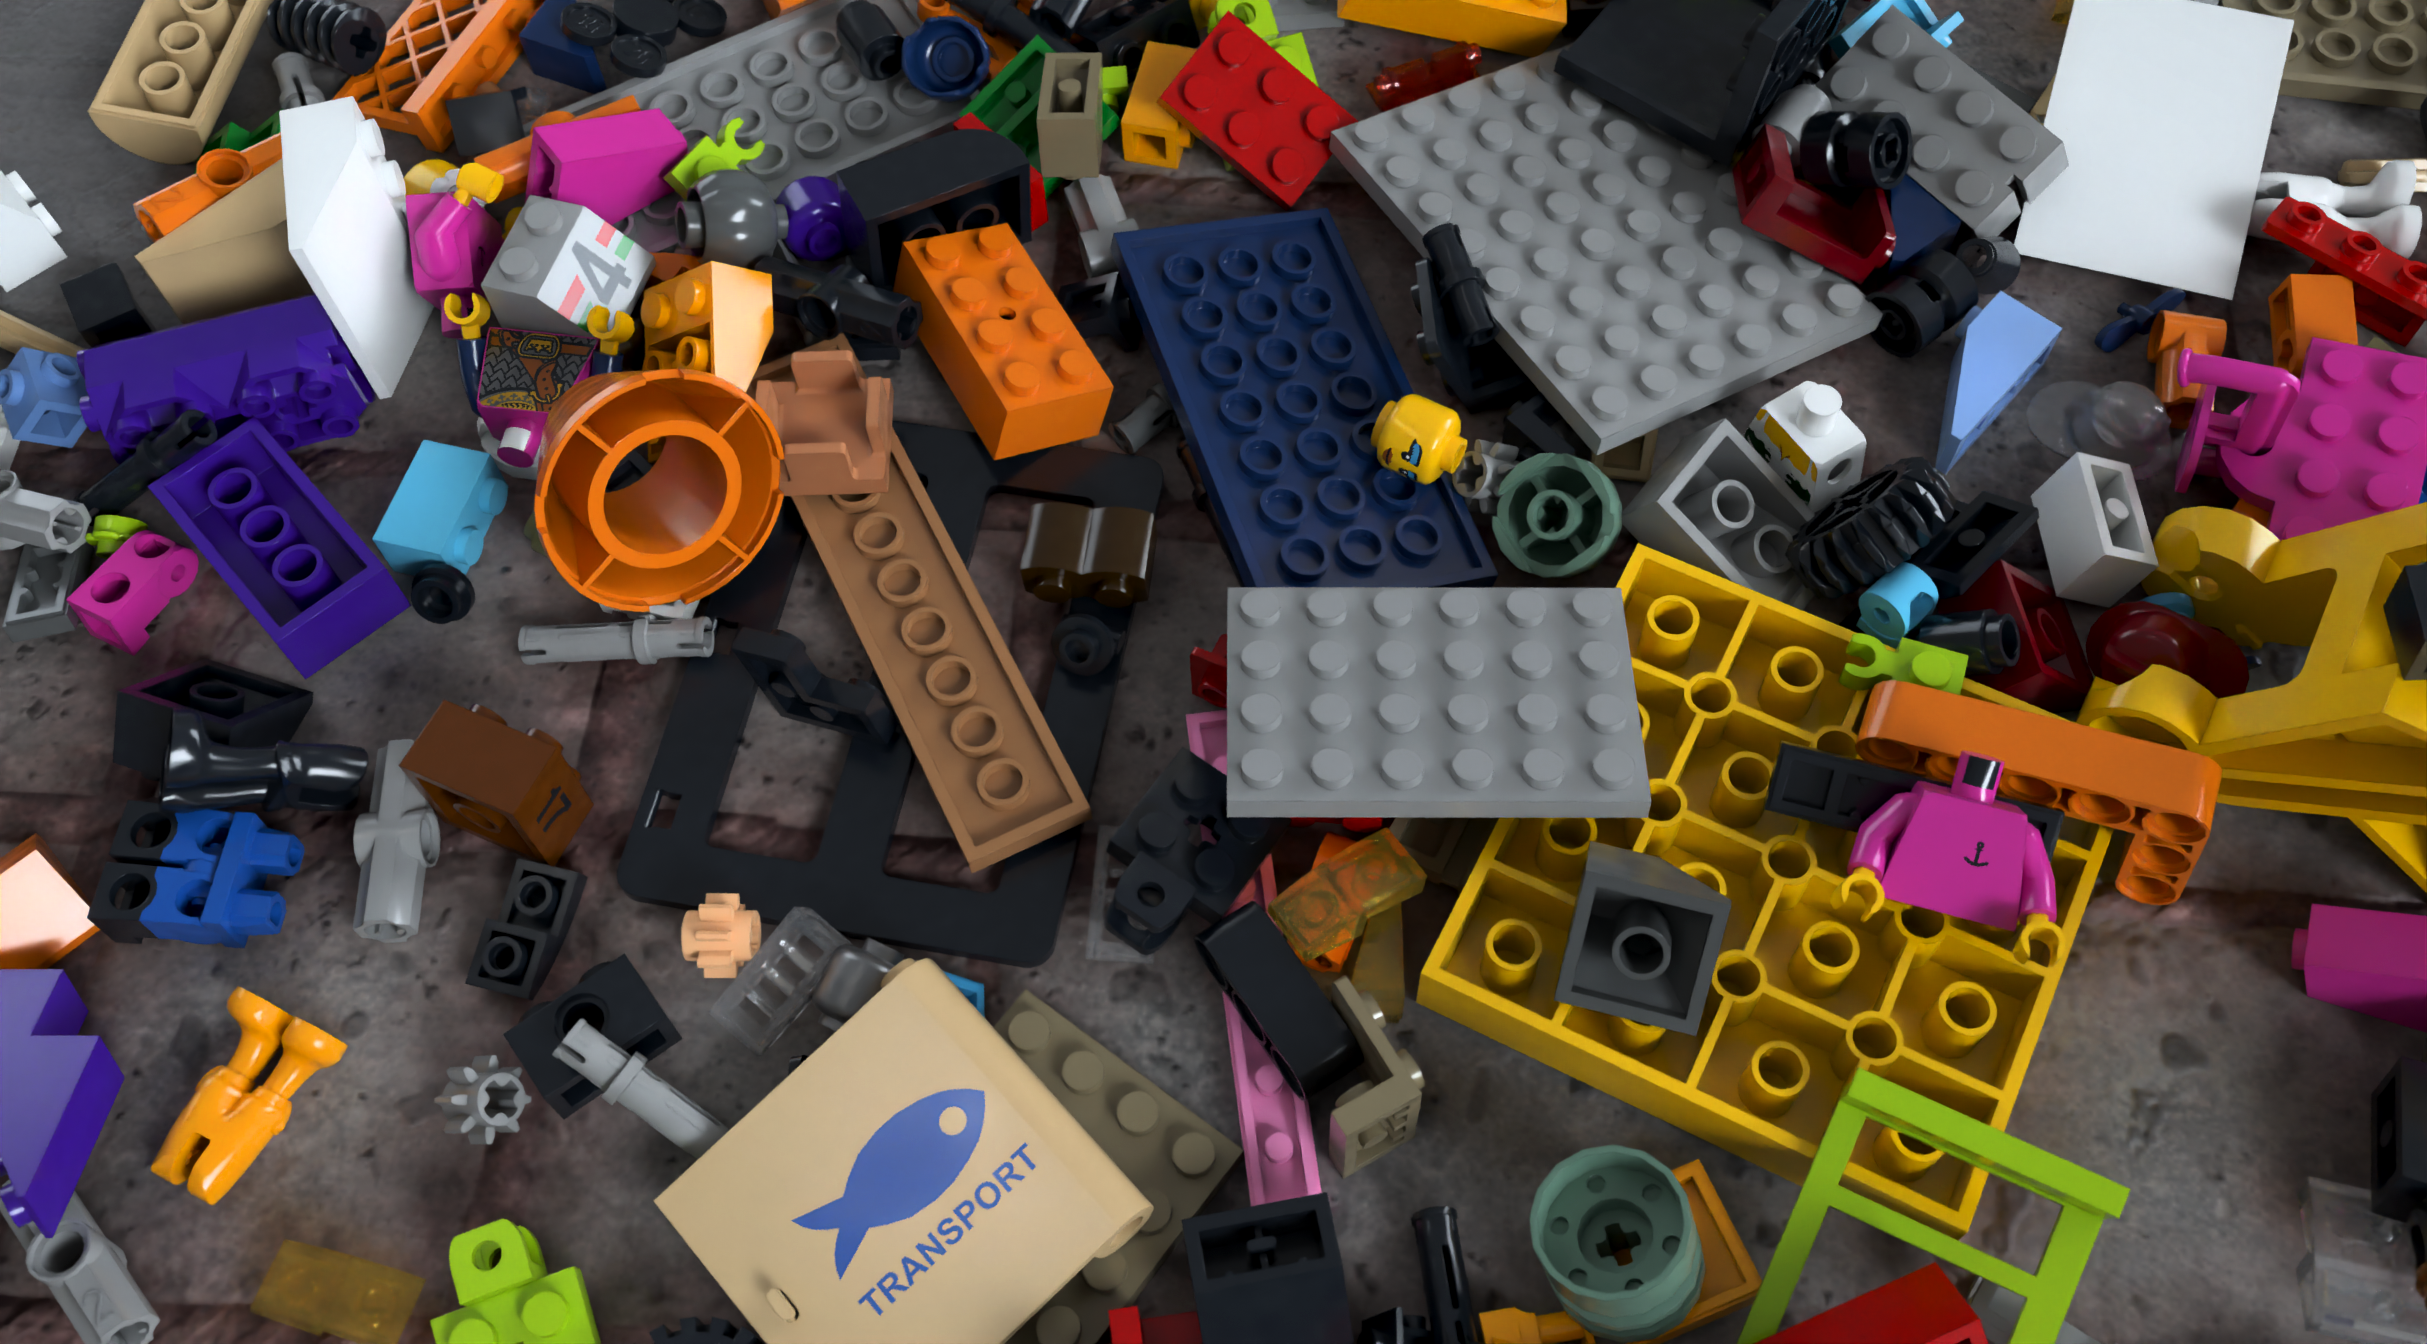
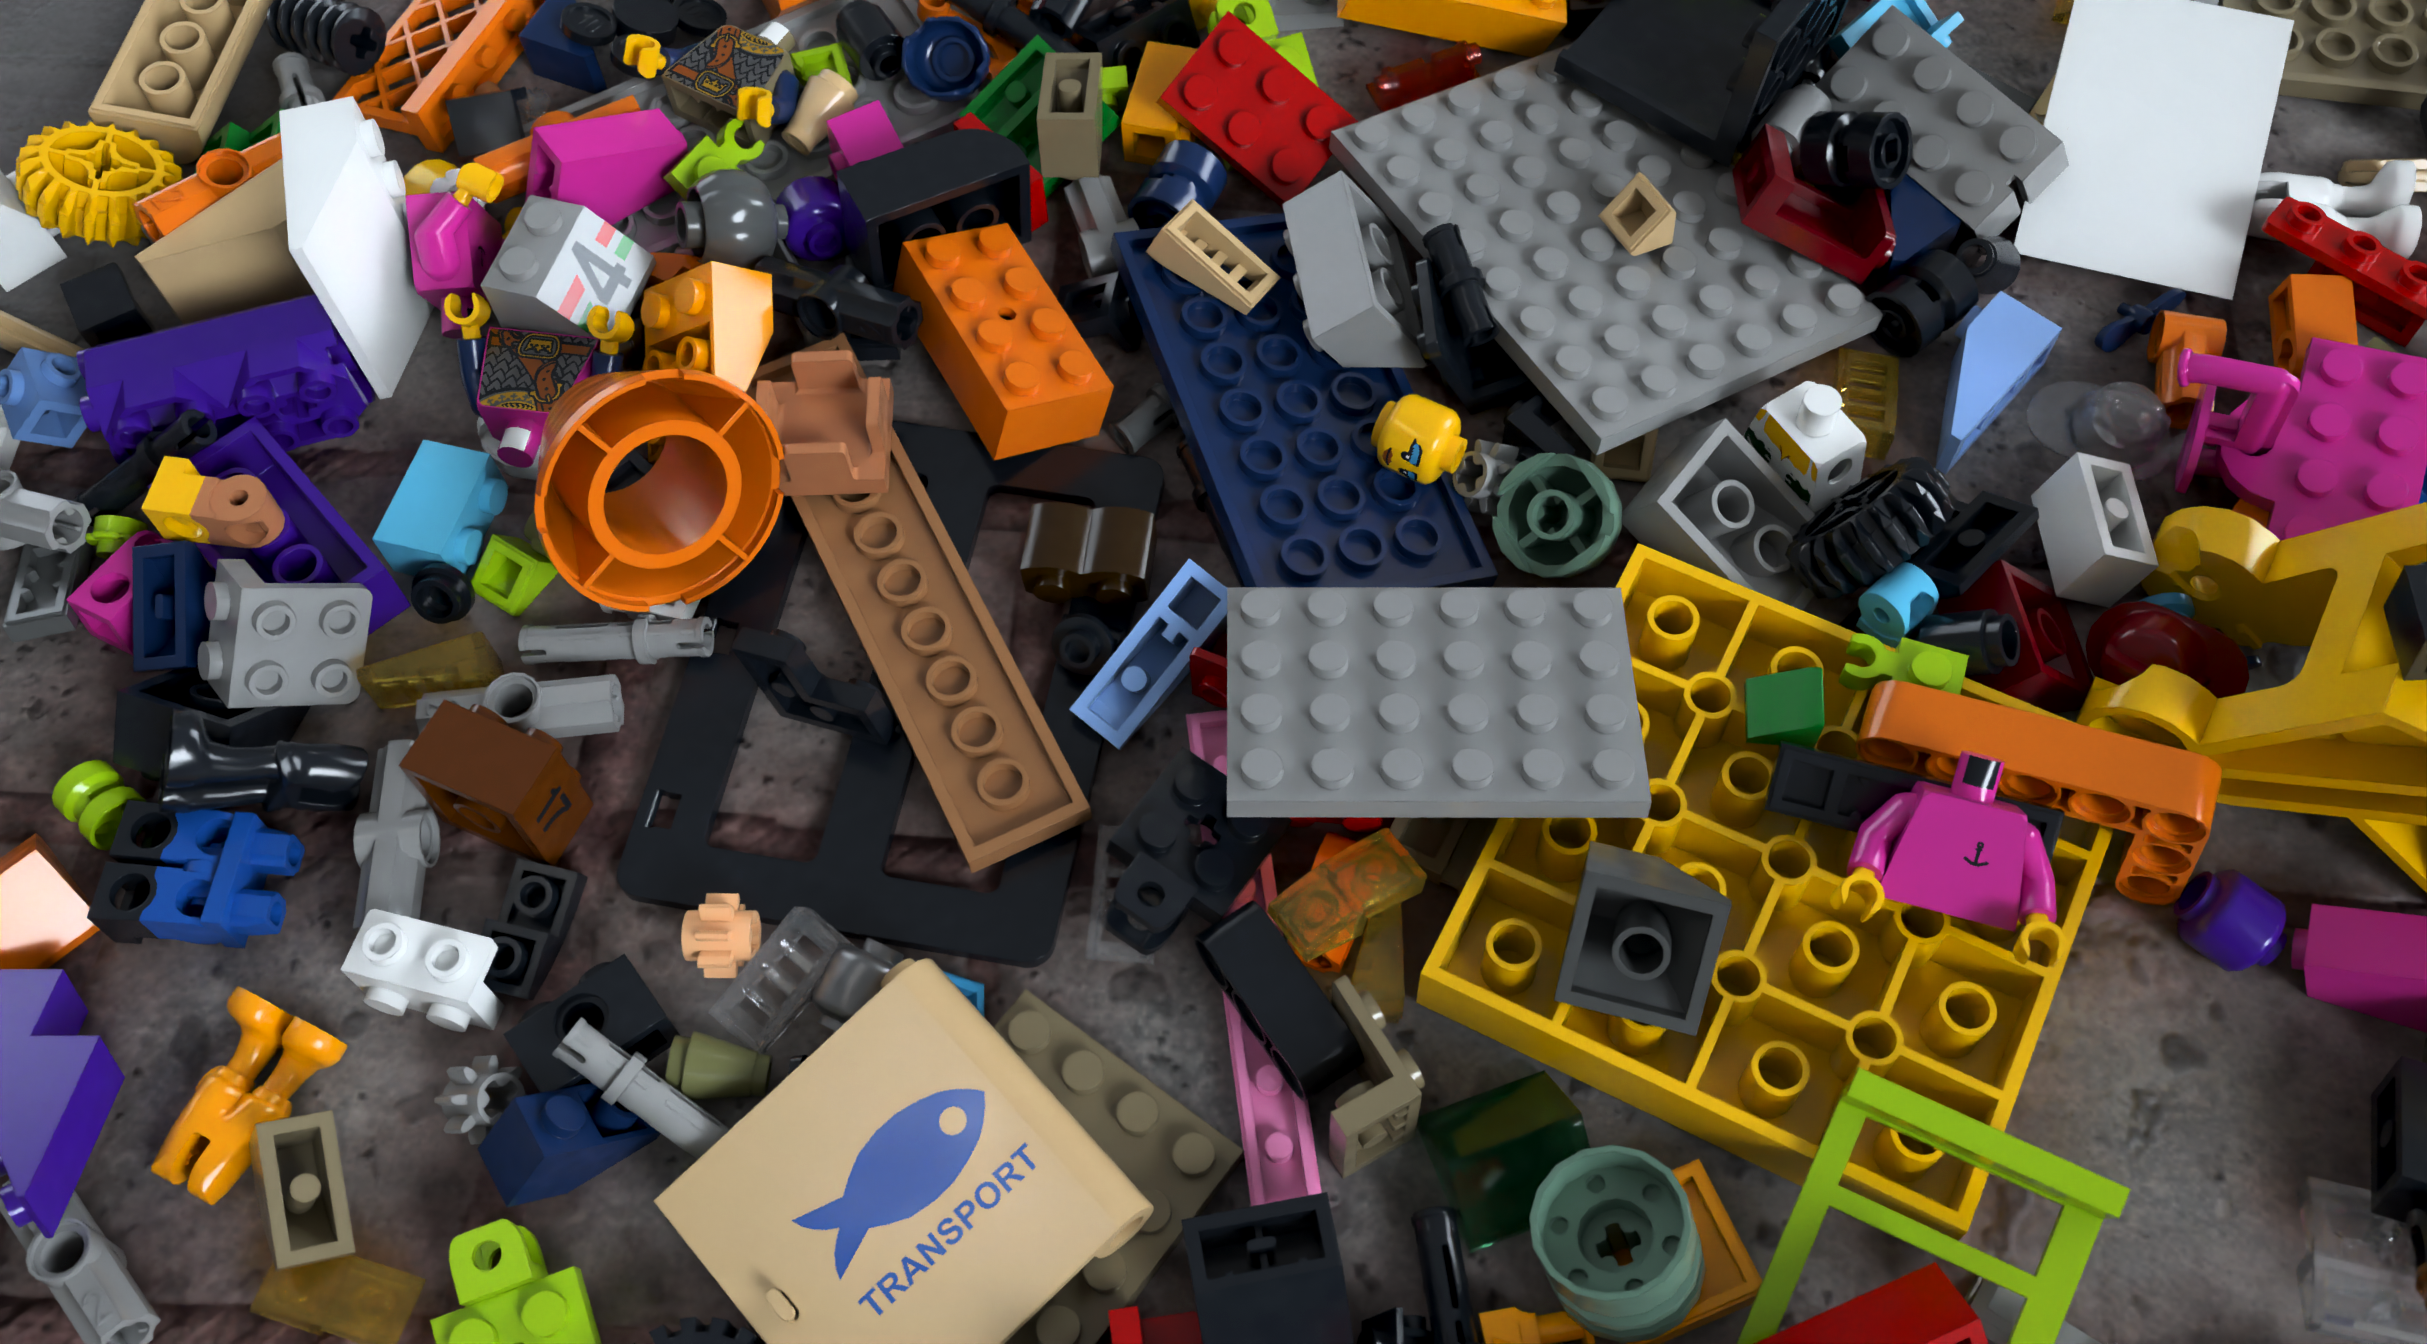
(90, 180): none -> yellow gear
(95, 799): none -> lime wheel
(169, 605): none -> dark blue slope
(211, 509): none -> leg
(282, 639): none -> light grey bracket
(301, 1190): none -> dark tan slope
(424, 969): none -> white bracket
(441, 667): none -> clear yellow slope
(511, 574): none -> lime slope
(556, 706): none -> light grey piece
(558, 1142): none -> dark blue slope
(716, 1068): none -> olive cone
(725, 78): none -> torso
(812, 61): none -> lime tile
(820, 101): none -> tan cone
(860, 136): none -> dark pink brick
(1154, 655): none -> light blue slope
(1178, 175): none -> dark blue wheel
(1183, 250): none -> tan slope
(1352, 277): none -> light grey slope
(1499, 1151): none -> clear green slope
(1640, 217): none -> tan slope
(1785, 707): none -> green slope
(1877, 433): none -> clear yellow slope
(2231, 920): none -> dark purple head

